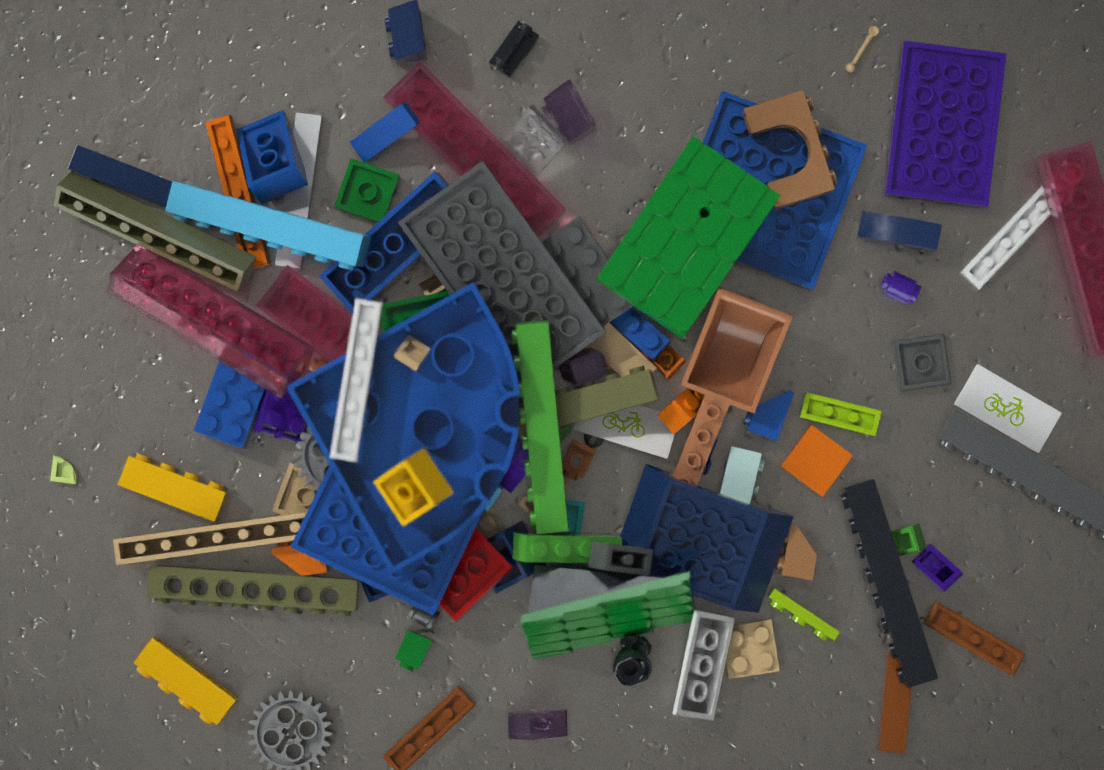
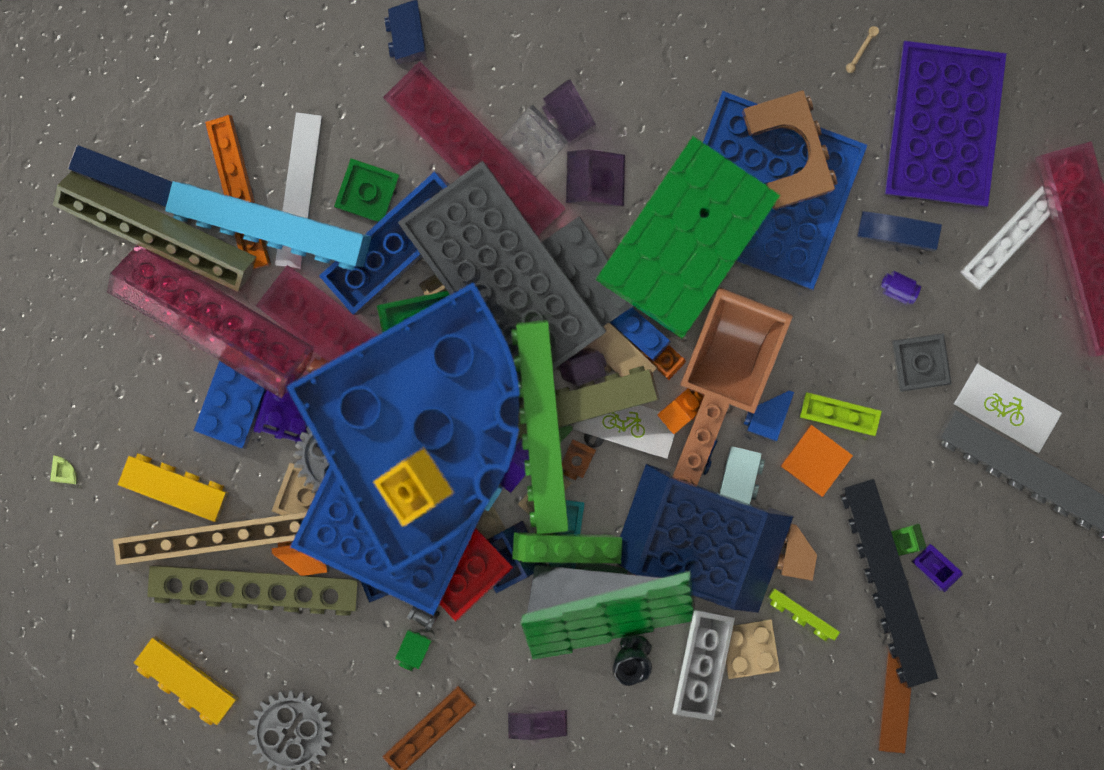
(271, 157): blue slope -> none
(356, 380): white tile -> none
(385, 132): blue tile -> none
(412, 353): tan plate -> none
(514, 48): black hinge -> none
(595, 178): none -> clear purple slope
(620, 558): dark grey brick -> none
(974, 638): dark orange tile -> none

